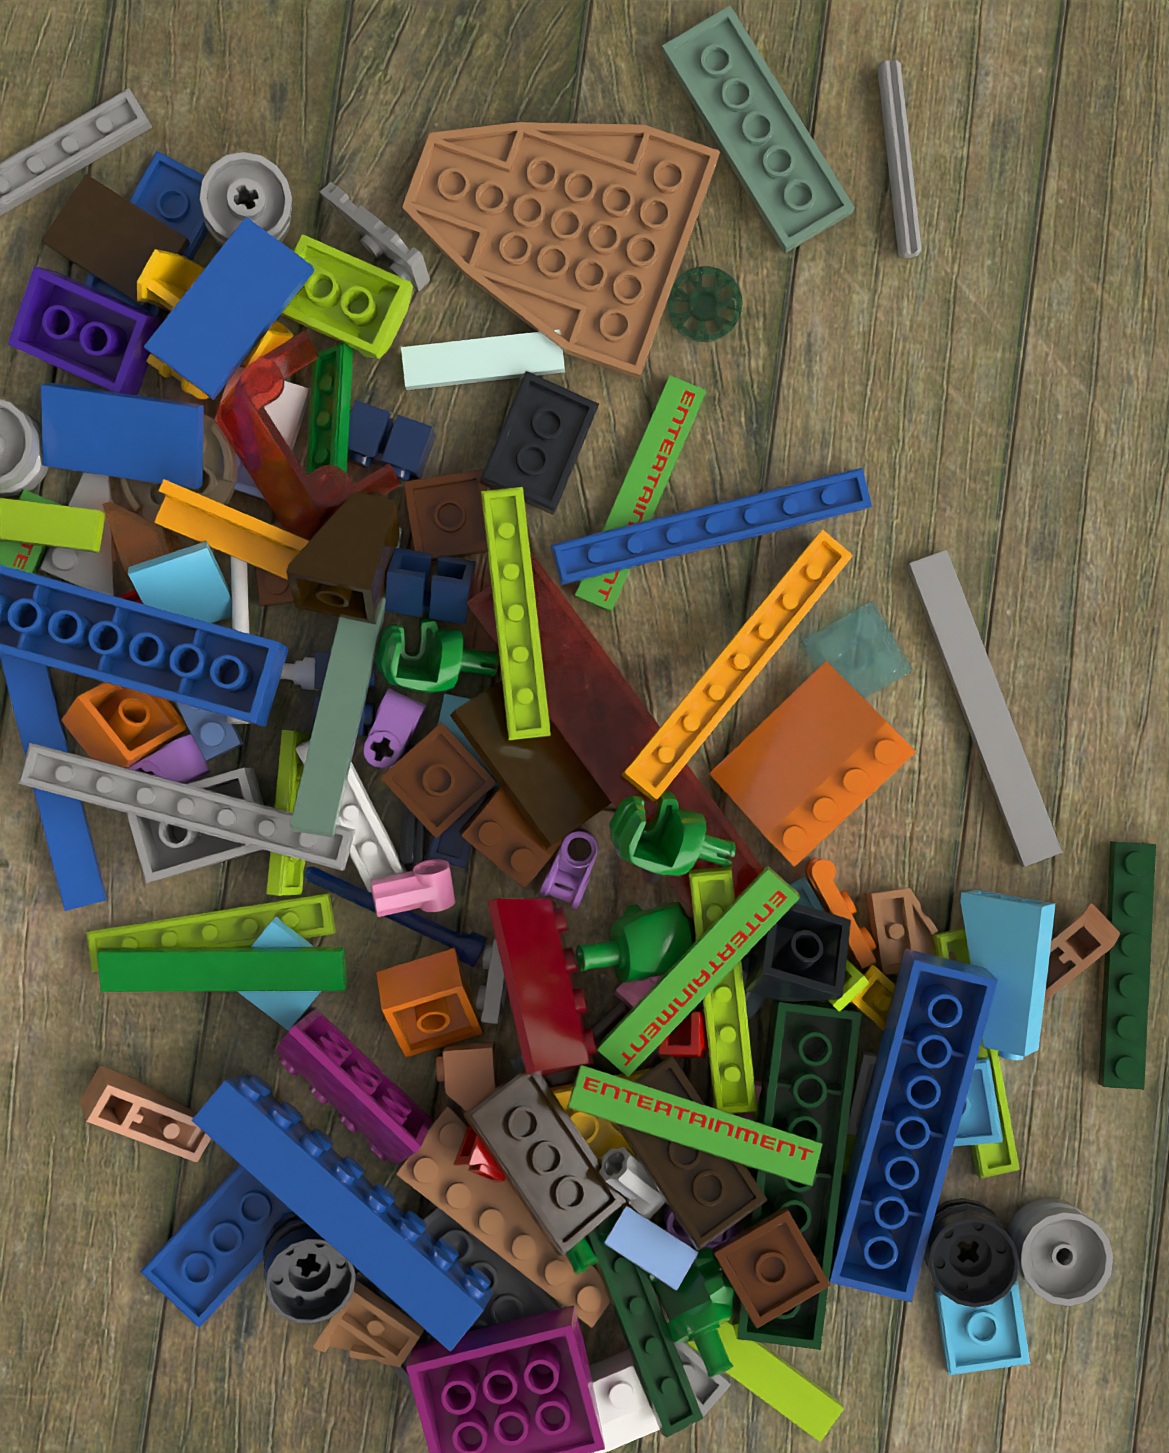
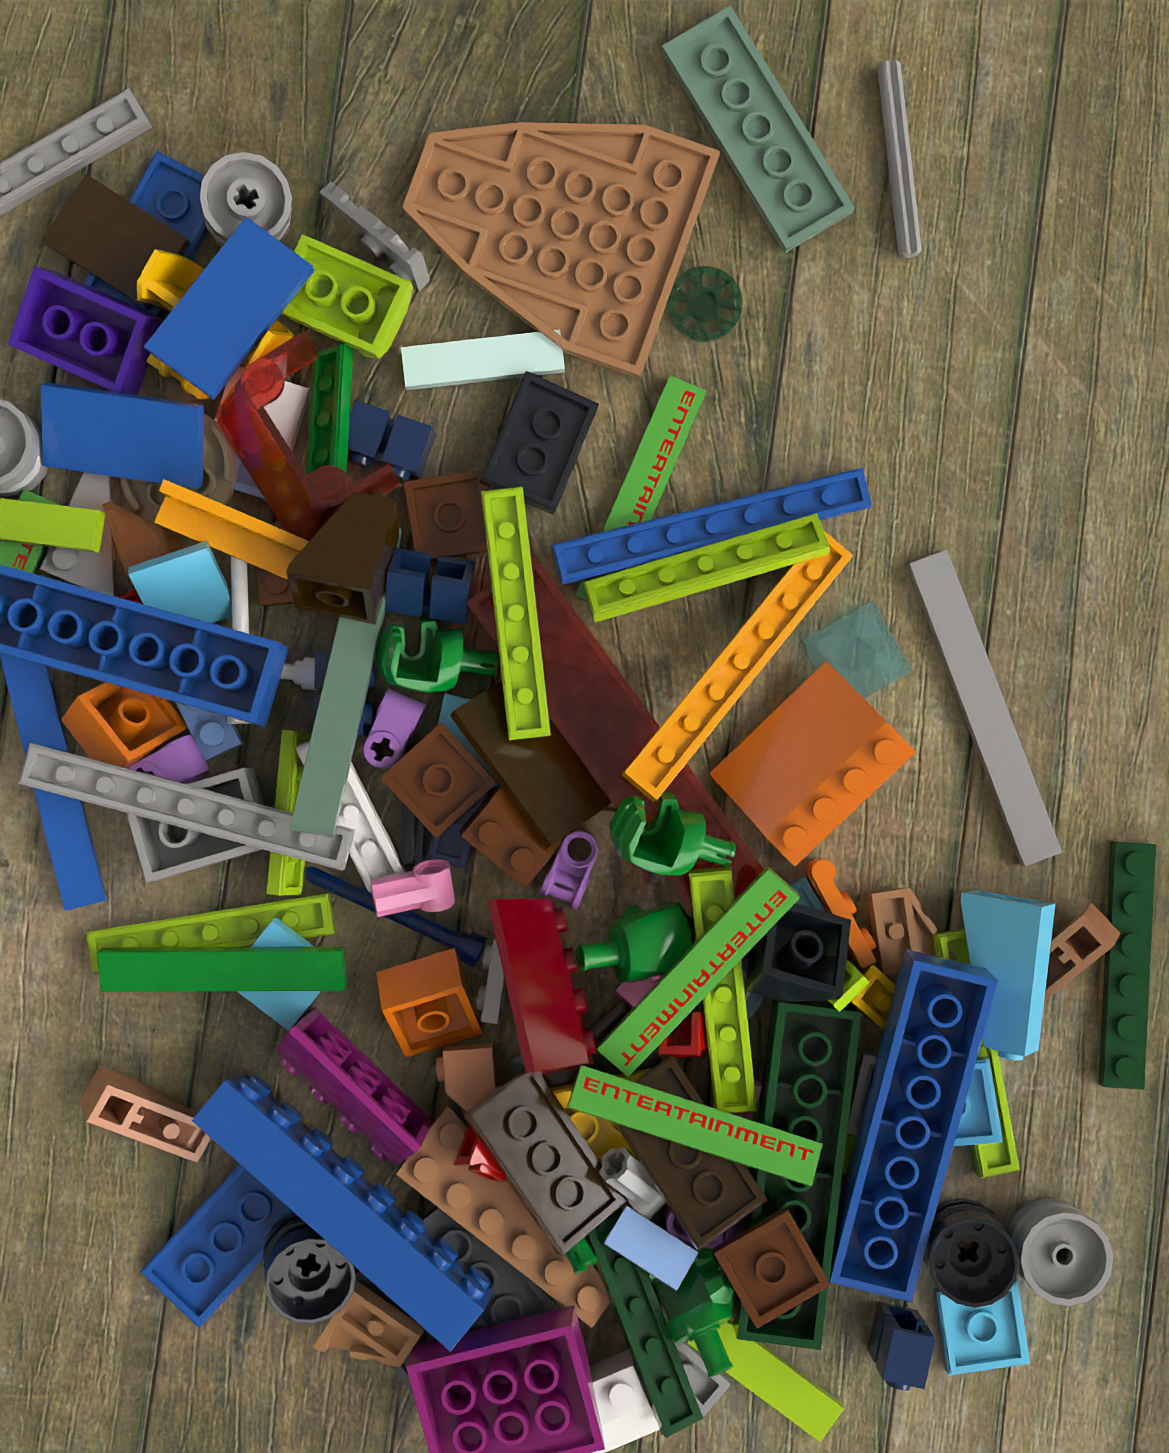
(706, 567): none -> lime tile
(901, 1346): none -> dark blue piece

